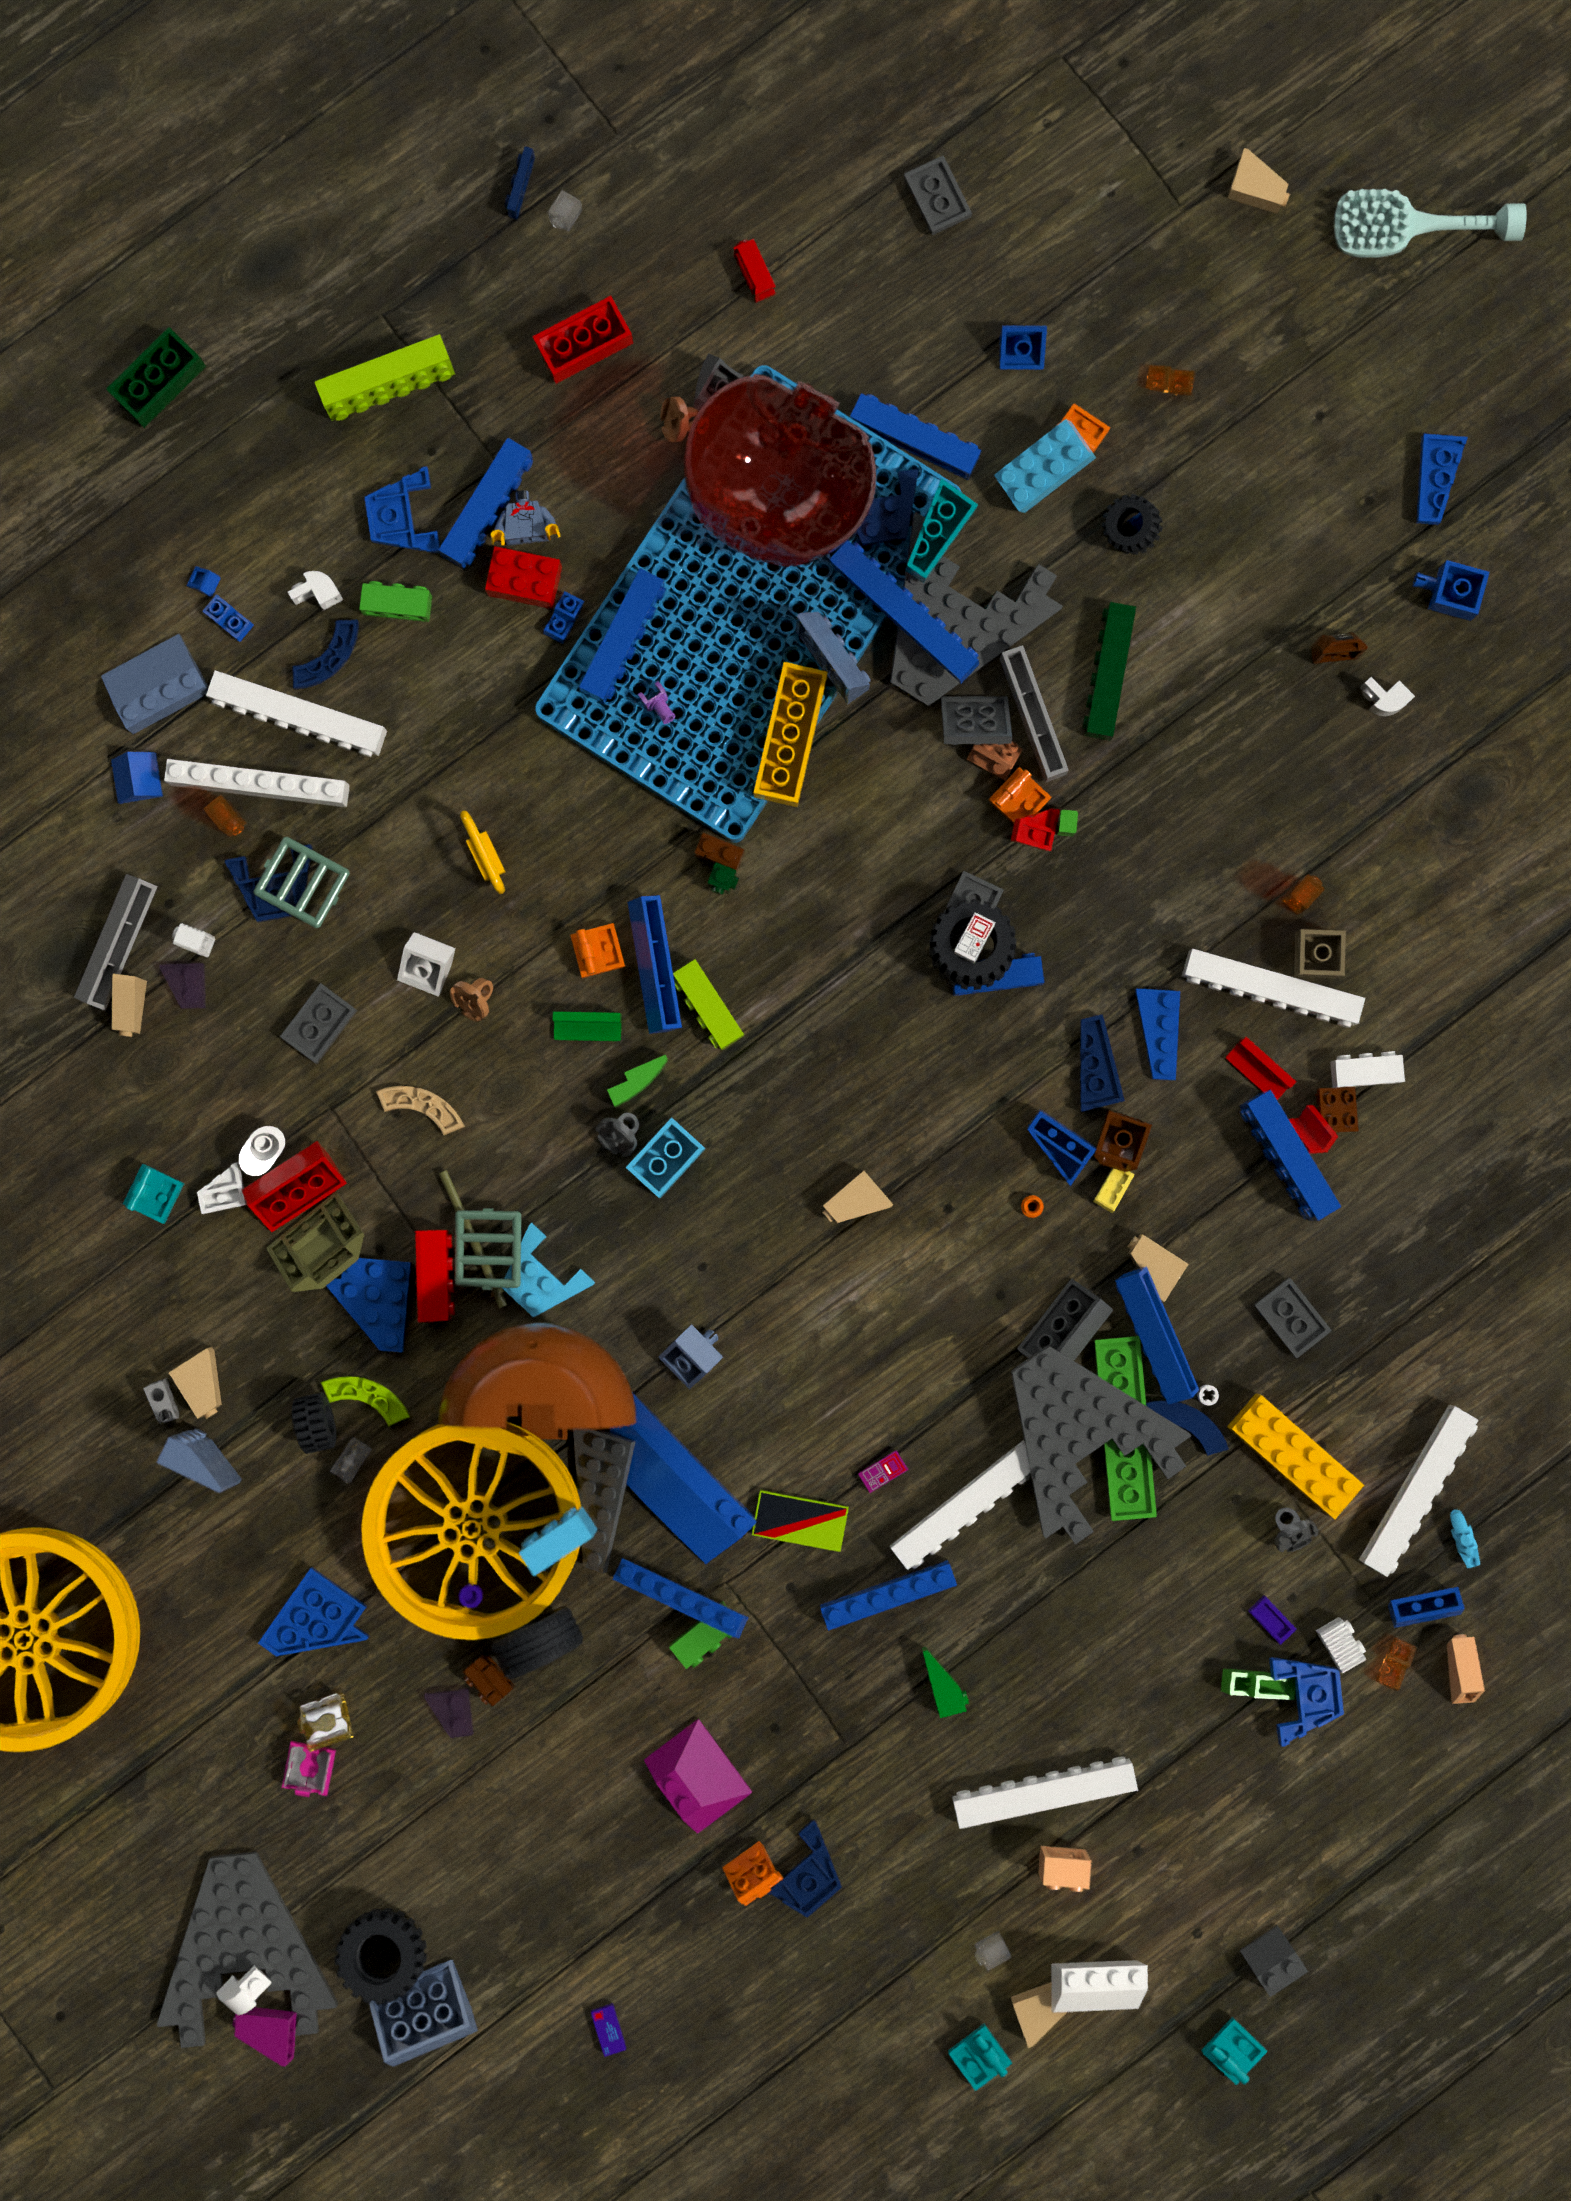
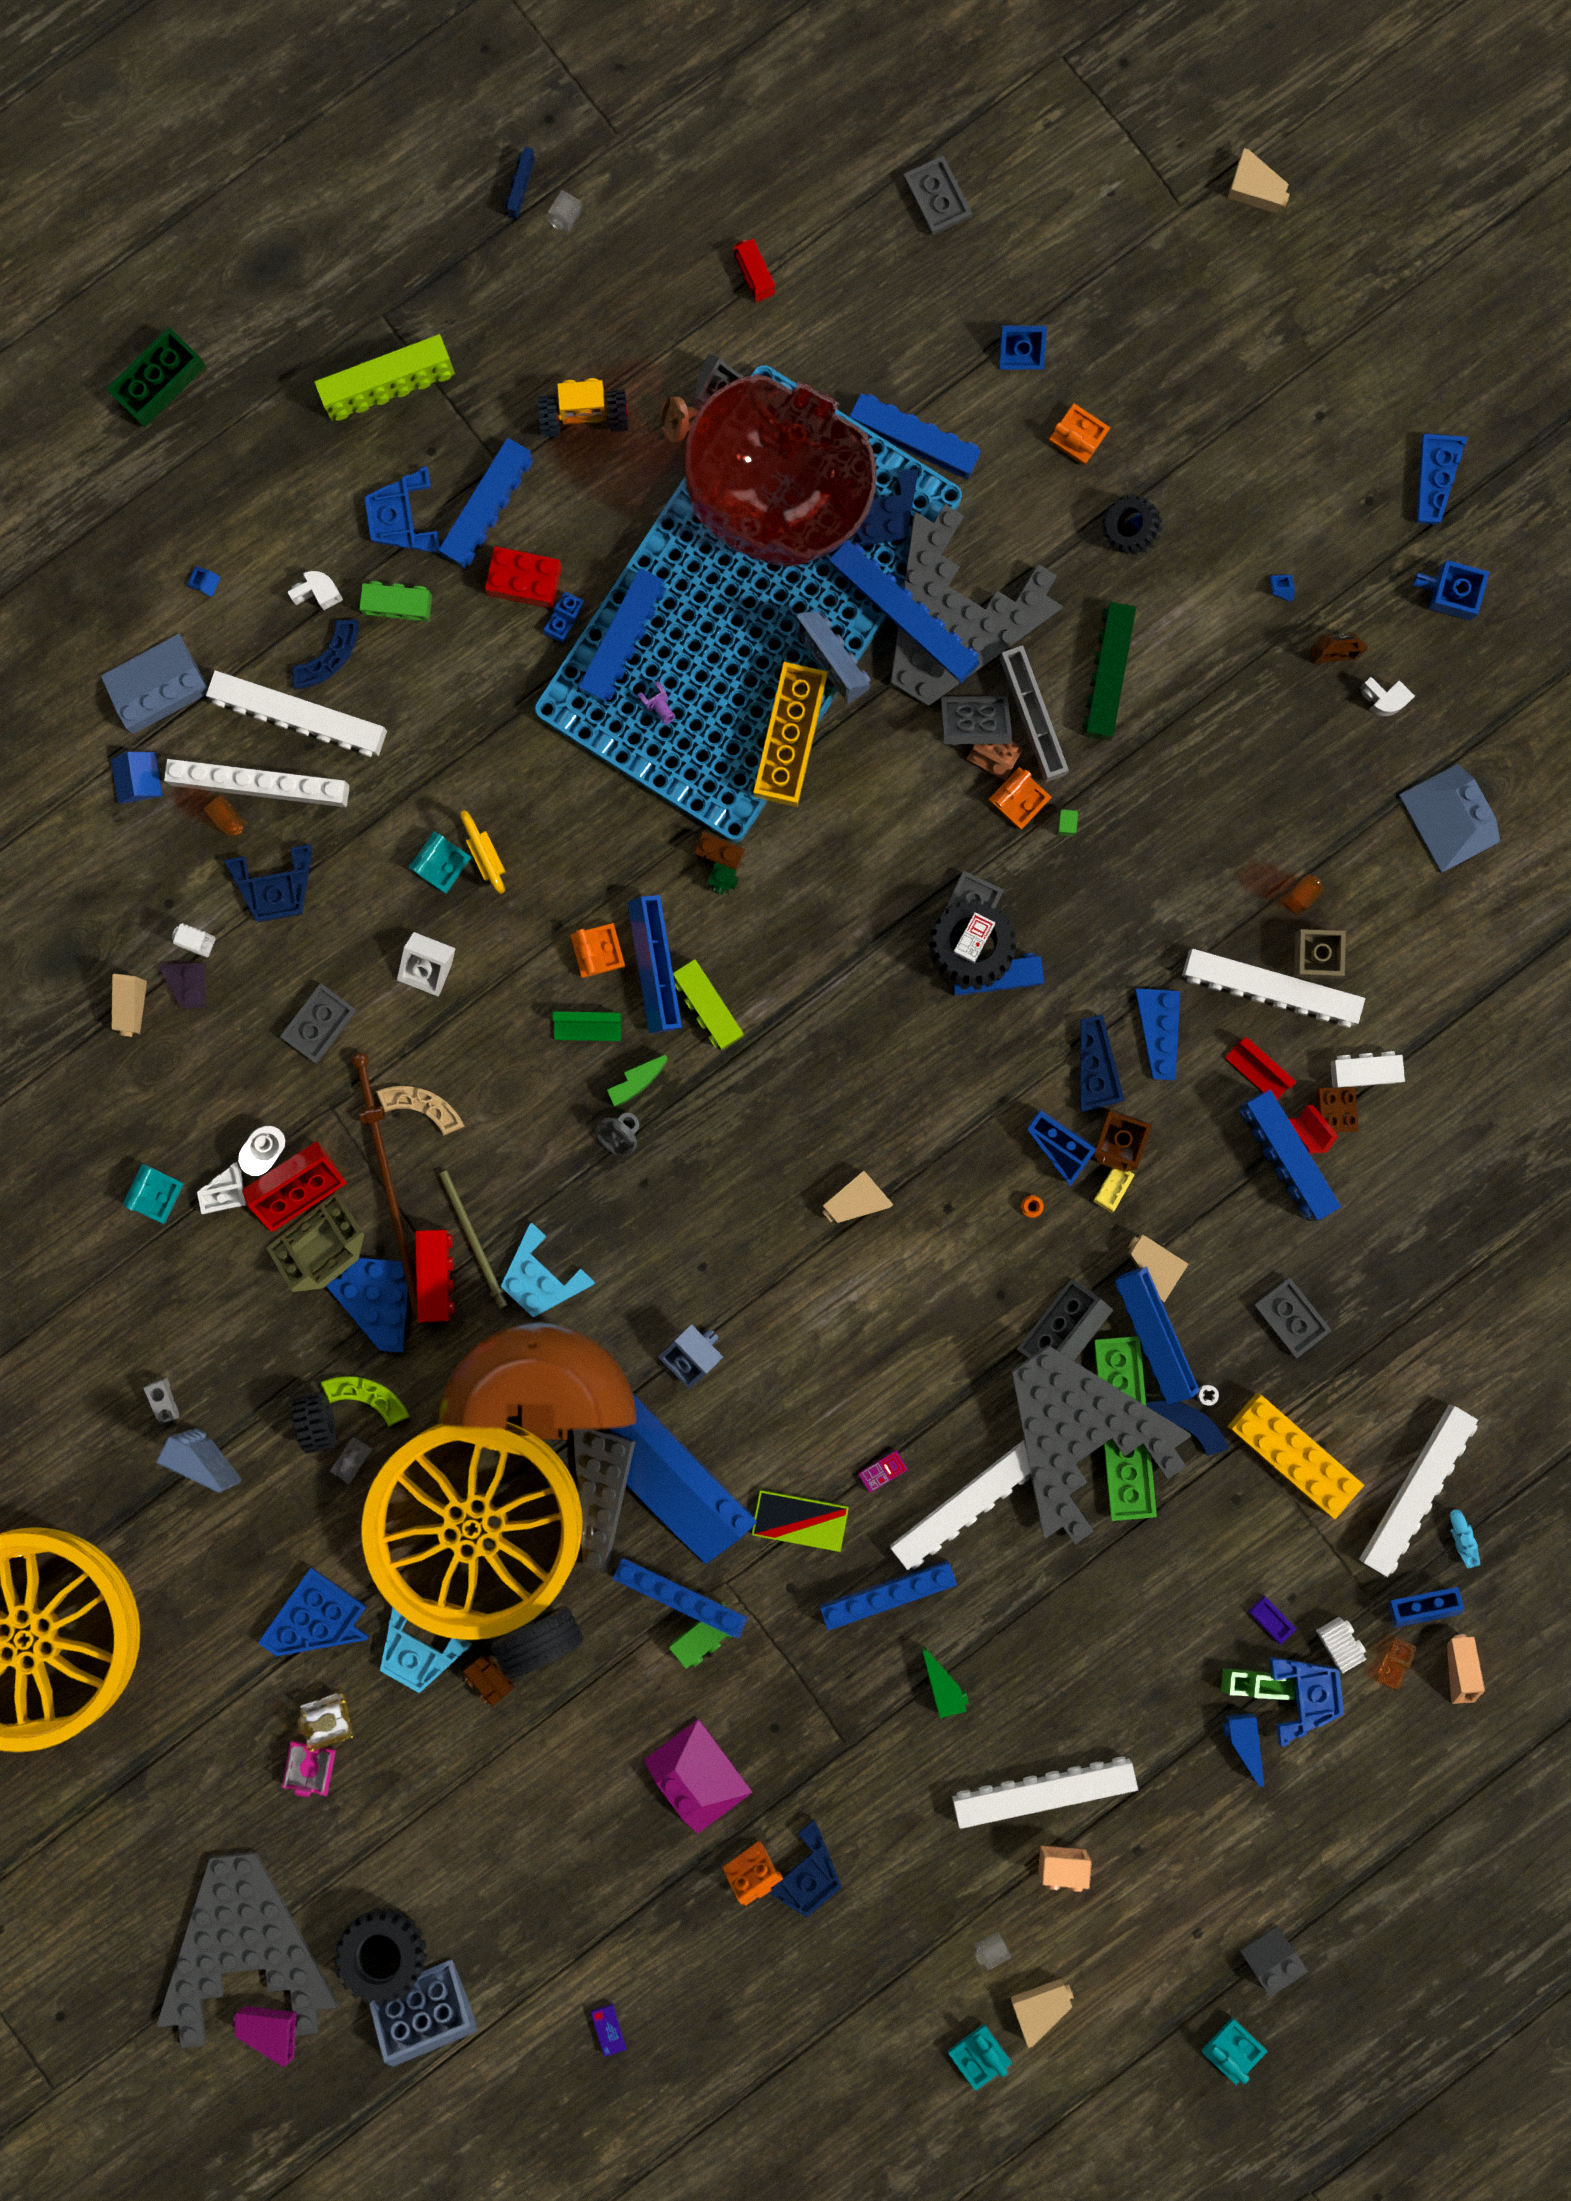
(115, 941): light grey brick -> none
(199, 1383): tan slope -> none
(228, 618): blue slope -> none
(241, 1994): white brick -> none
(305, 853): sand green bar -> none
(372, 1116): none -> reddish brown bar
(413, 1660): none -> medium azure wing
(440, 862): none -> teal plate
(452, 1711): clear purple wing -> none
(461, 1259): sand green bar -> none
(470, 1595): dark purple tile -> none
(471, 998): medium nougat tile -> none
(524, 522): sand blue torso -> none
(557, 1539): medium azure brick -> none
(582, 404): none -> brick
(583, 339): red slope -> none
(665, 1158): medium azure brick -> none
(943, 523): teal wedge -> none
(1036, 829): red wing -> none
(1045, 466): medium azure brick -> none
(1098, 1985): white slope -> none
(1170, 381): clear orange slope -> none
(1244, 1737): none -> blue slope
(1282, 586): none -> blue slope
(1293, 1535): dark grey tile -> none
(1384, 222): light aqua piece -> none
(1451, 817): none -> sand blue slope

